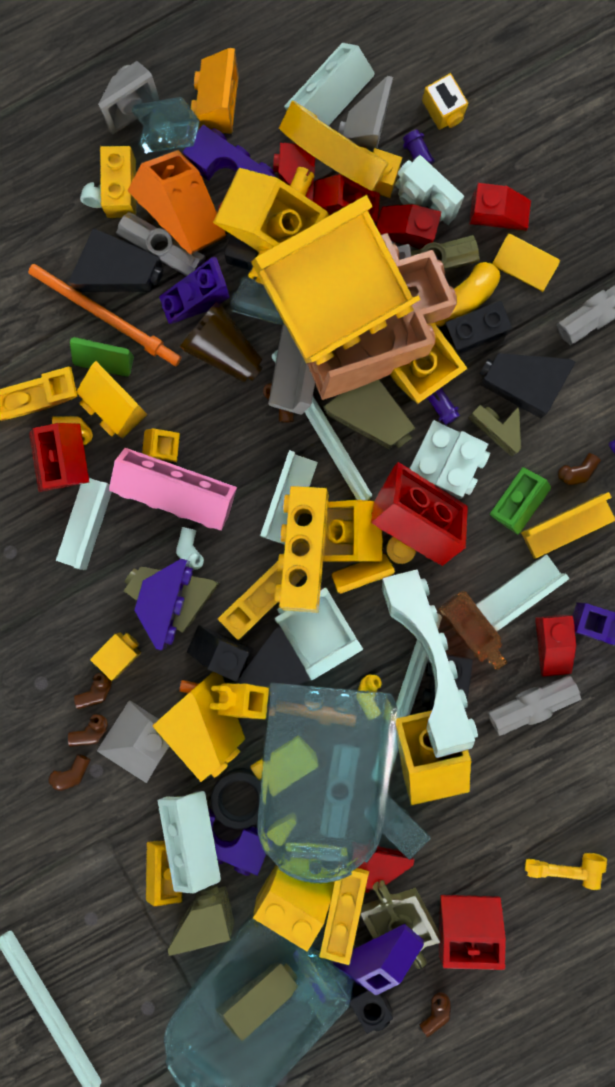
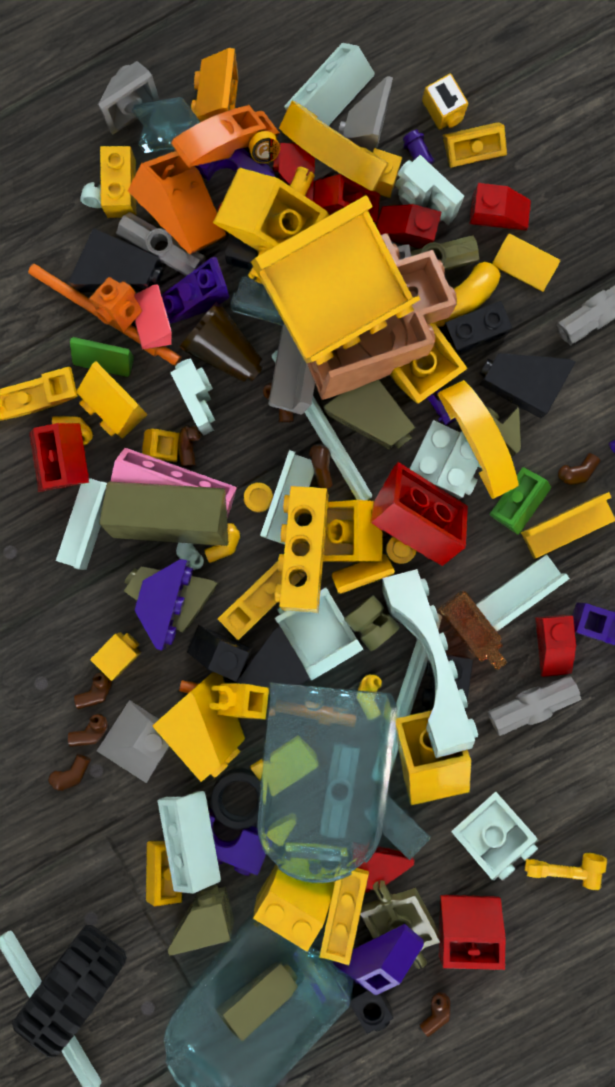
(70, 991): none -> black tyre
(116, 304): none -> orange brick
(152, 322): none -> coral slope
(165, 513): none -> olive slope
(185, 446): none -> reddish brown arm
(194, 389): none -> light aqua plate
(218, 552): none -> yellow arm
(221, 135): none -> orange slope
(258, 497): none -> yellow tile
(264, 147): none -> tile
(321, 463): none -> reddish brown arm
(372, 623): none -> olive wheel
(475, 144): none -> yellow slope
(483, 437): none -> yellow slope
(496, 837): none -> light aqua plate

